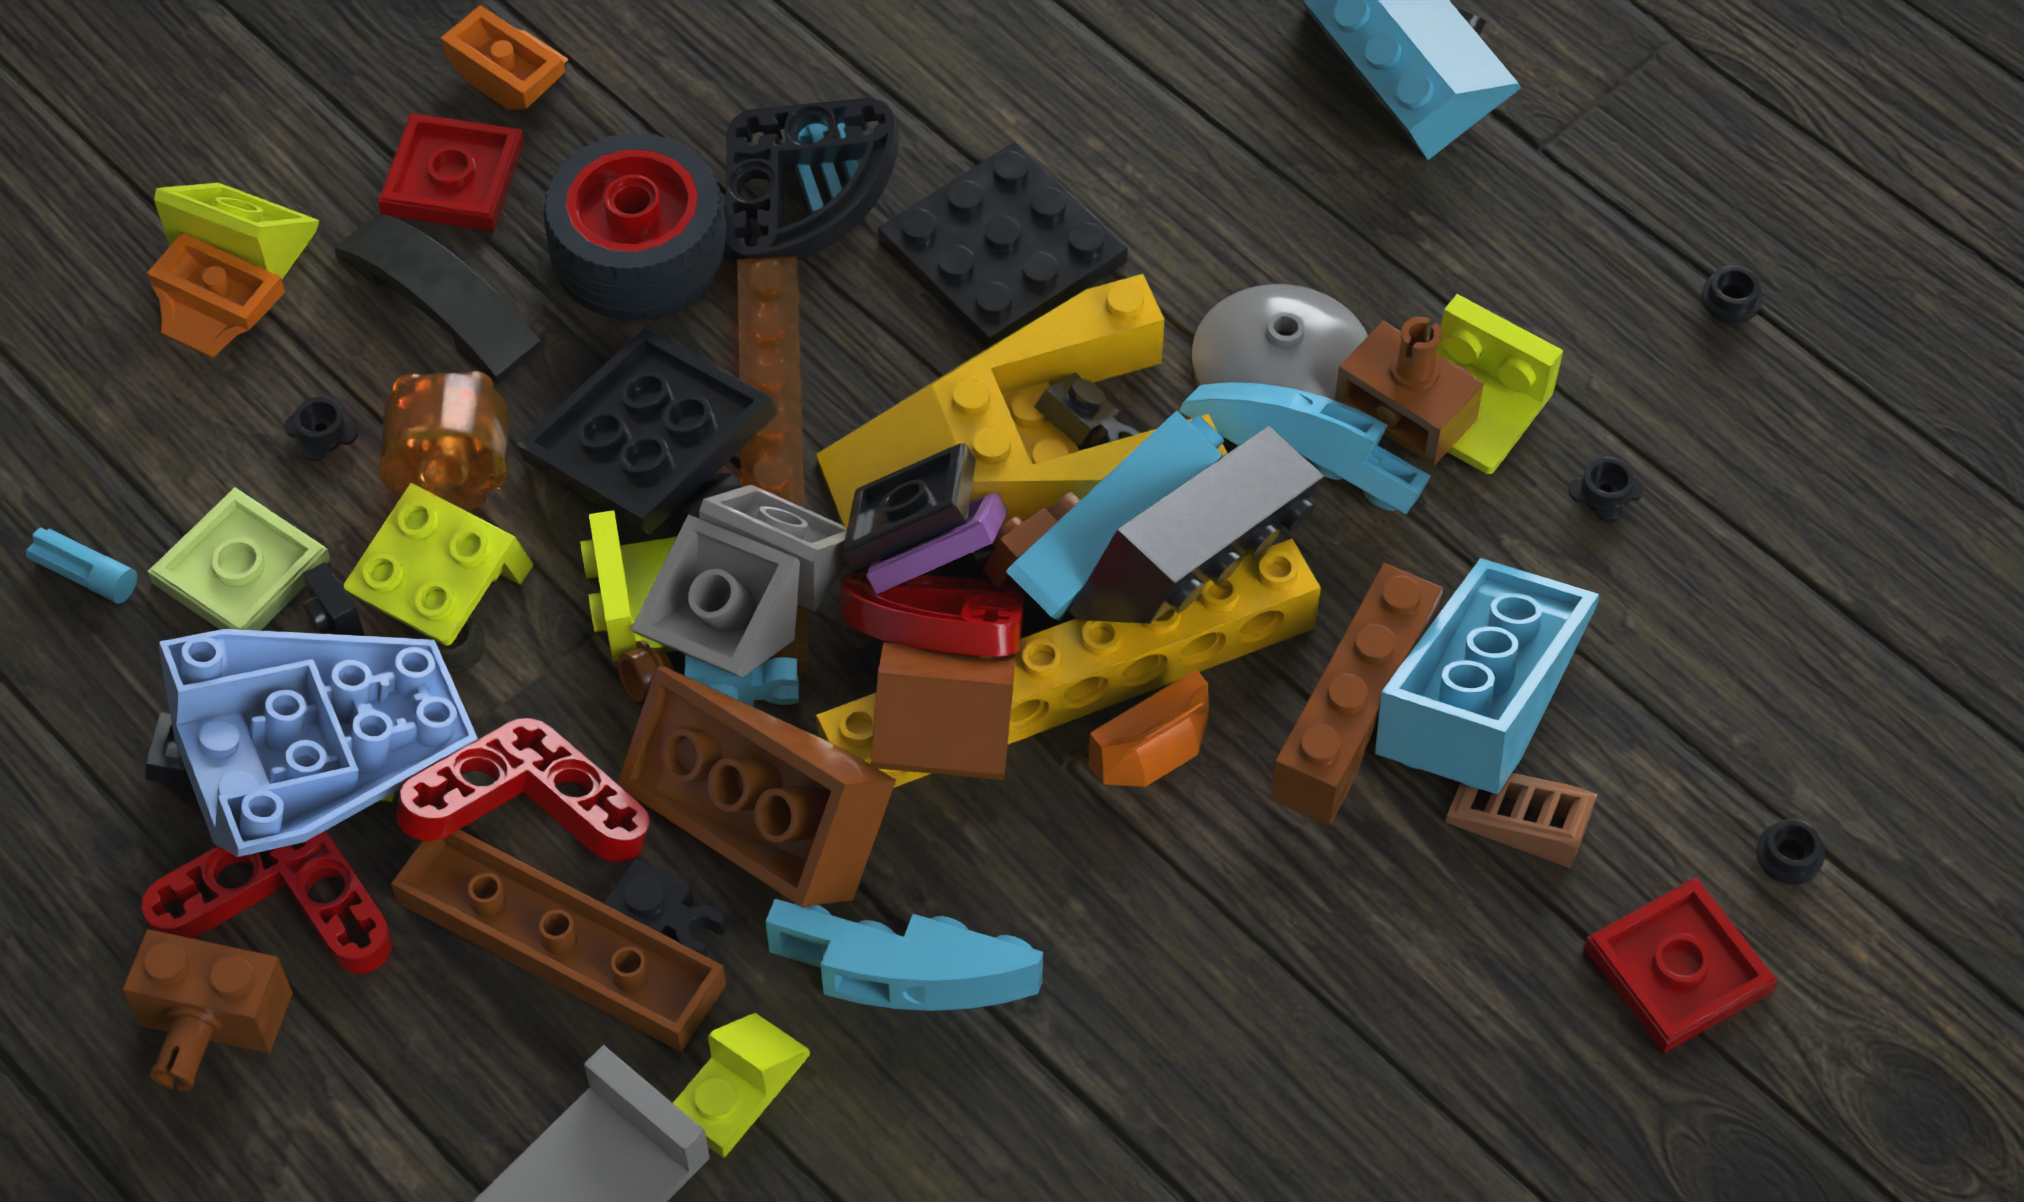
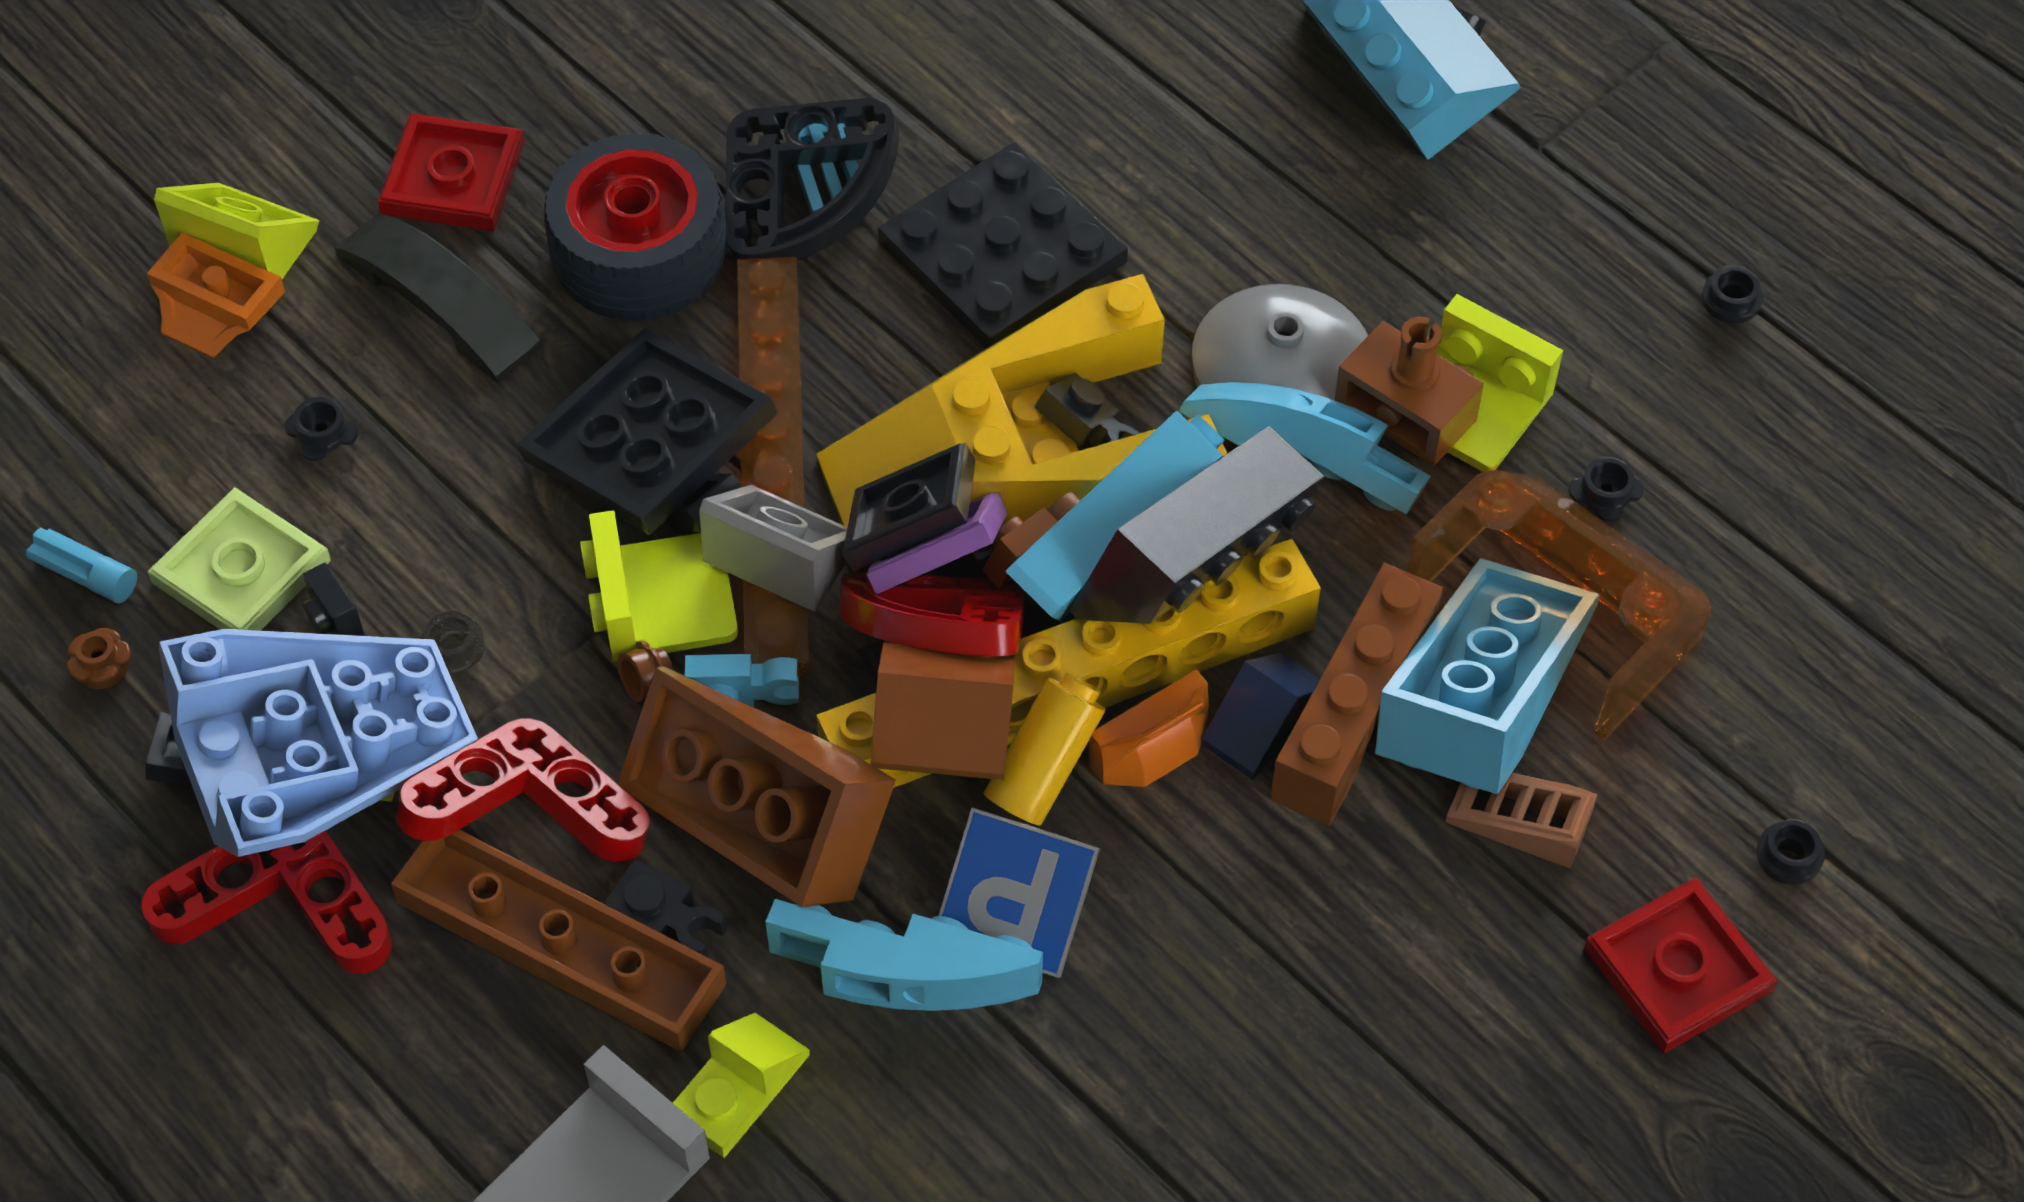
(100, 671): none -> dark orange plate
(202, 996): dark orange brick -> none
(434, 564): neon yellow bracket -> none
(445, 437): clear orange brick -> none
(501, 60): orange slope -> none
(722, 599): light grey slope -> none
(1020, 884): none -> blue piece
(1047, 748): none -> yellow brick
(1259, 712): none -> dark blue slope
(1644, 591): none -> clear orange windscreen

